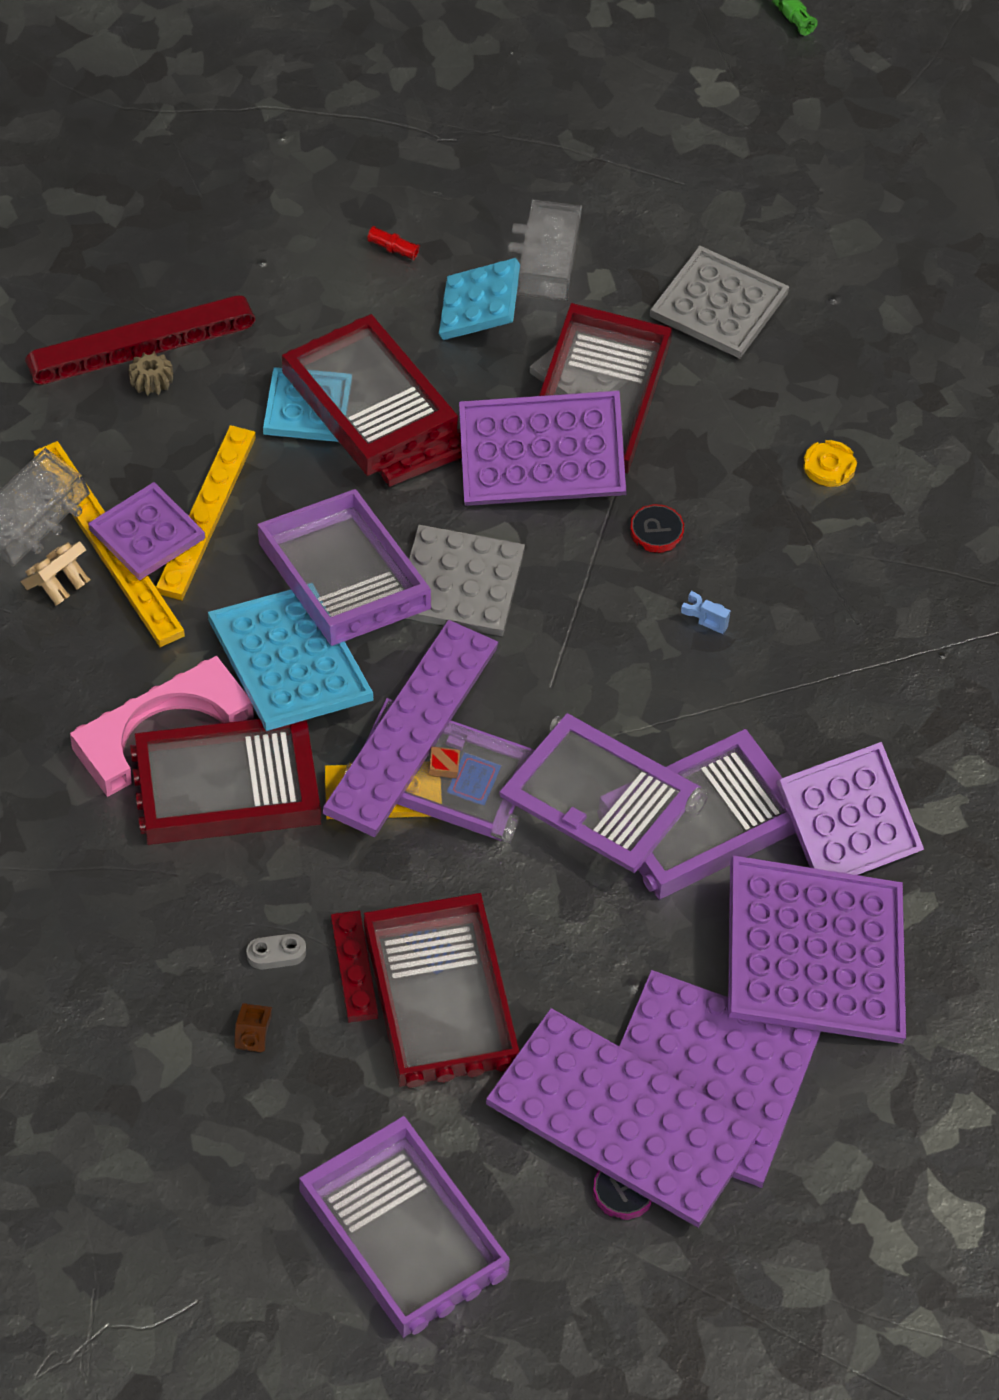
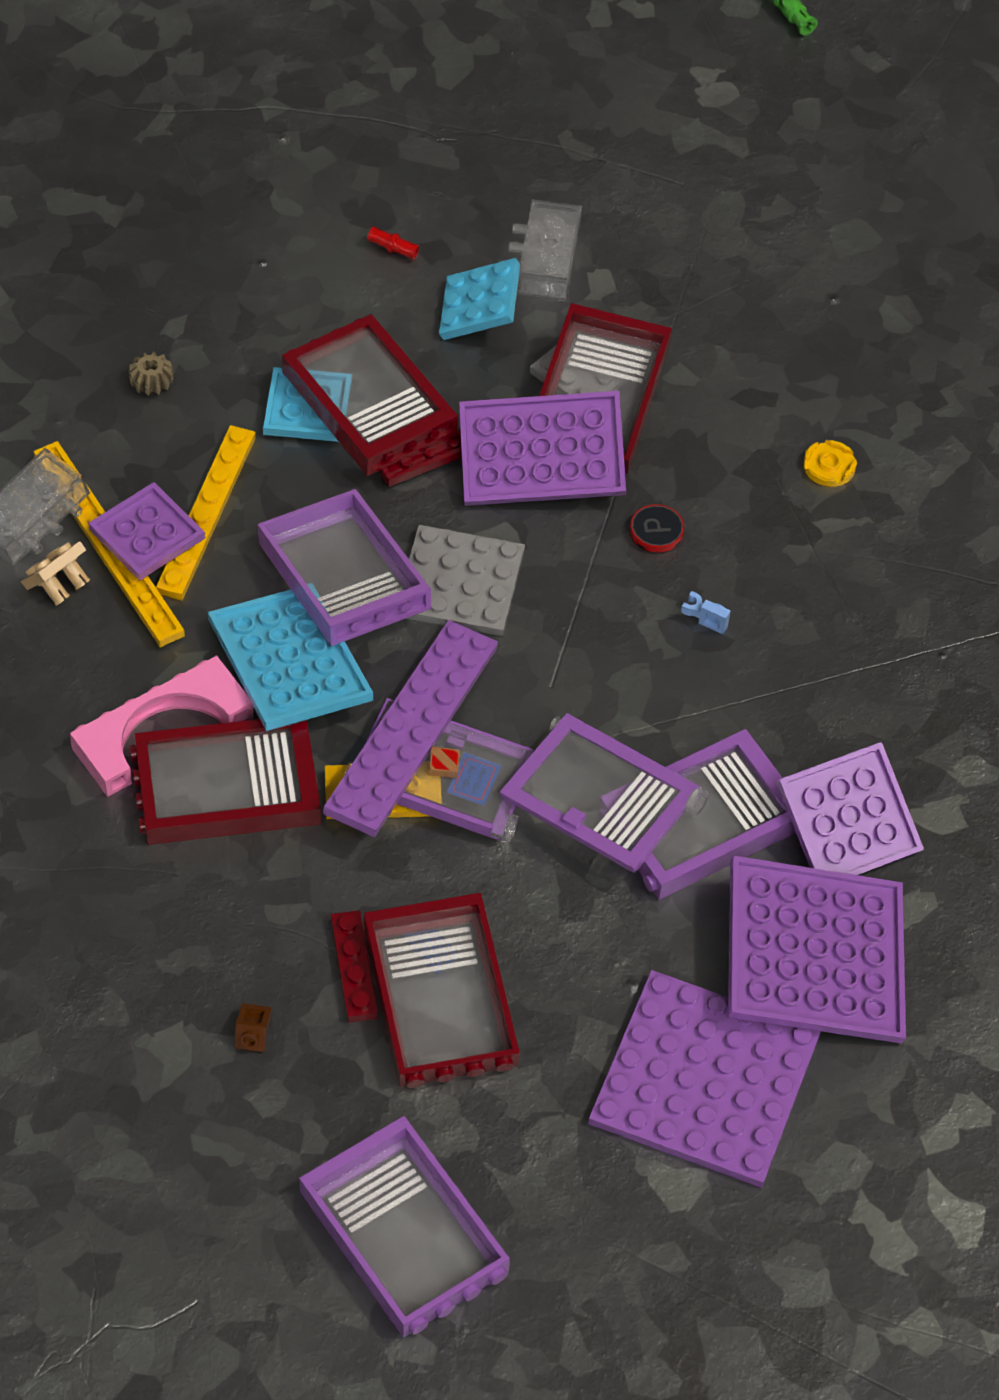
(146, 336): dark red beam -> none
(276, 951): light grey plate -> none
(618, 1199): black tile -> none
(624, 1117): medium lavender plate -> none
(719, 301): light grey plate -> none

